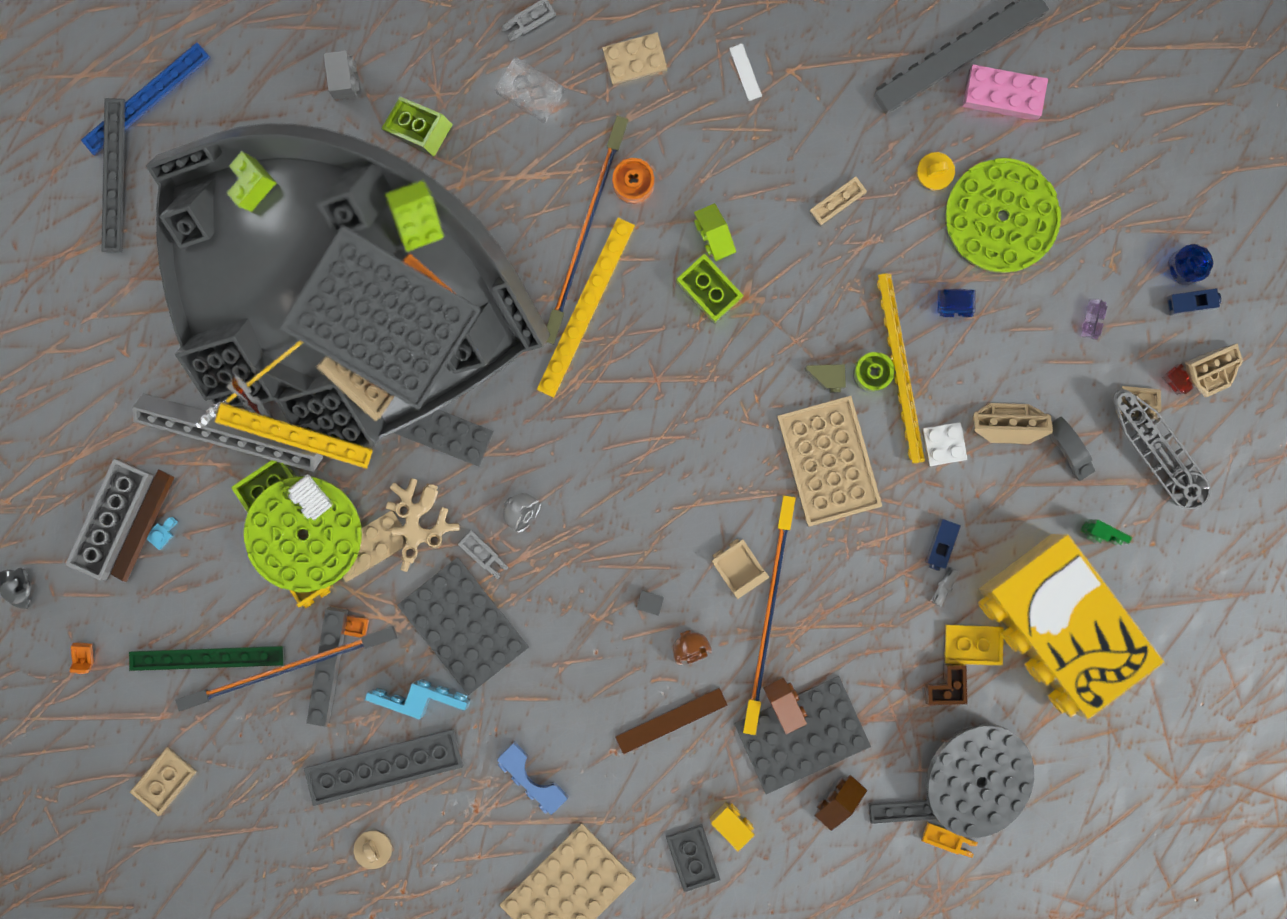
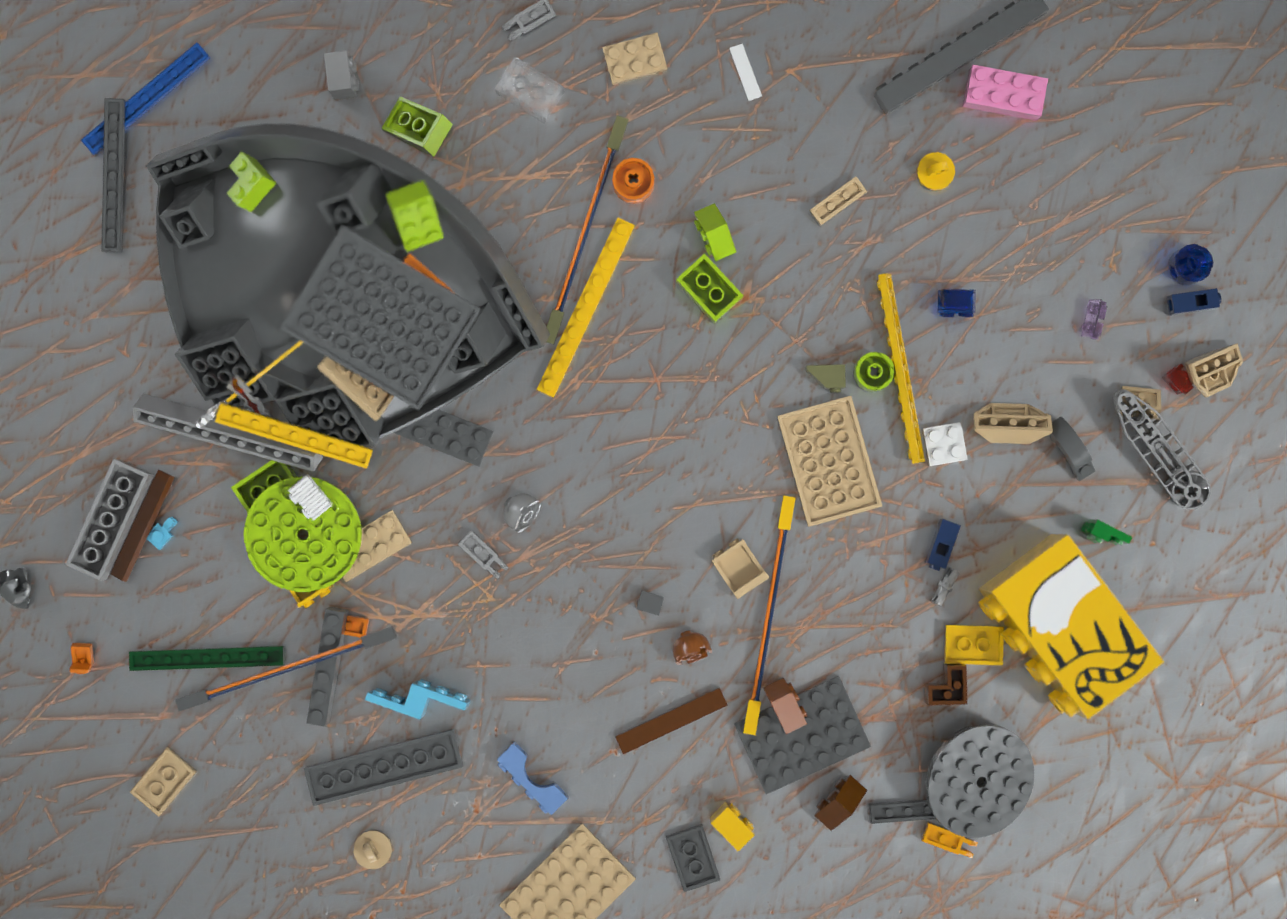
(412, 530): tan plant -> none
(463, 626): dark grey plate -> none
(1006, 187): lime plate -> none

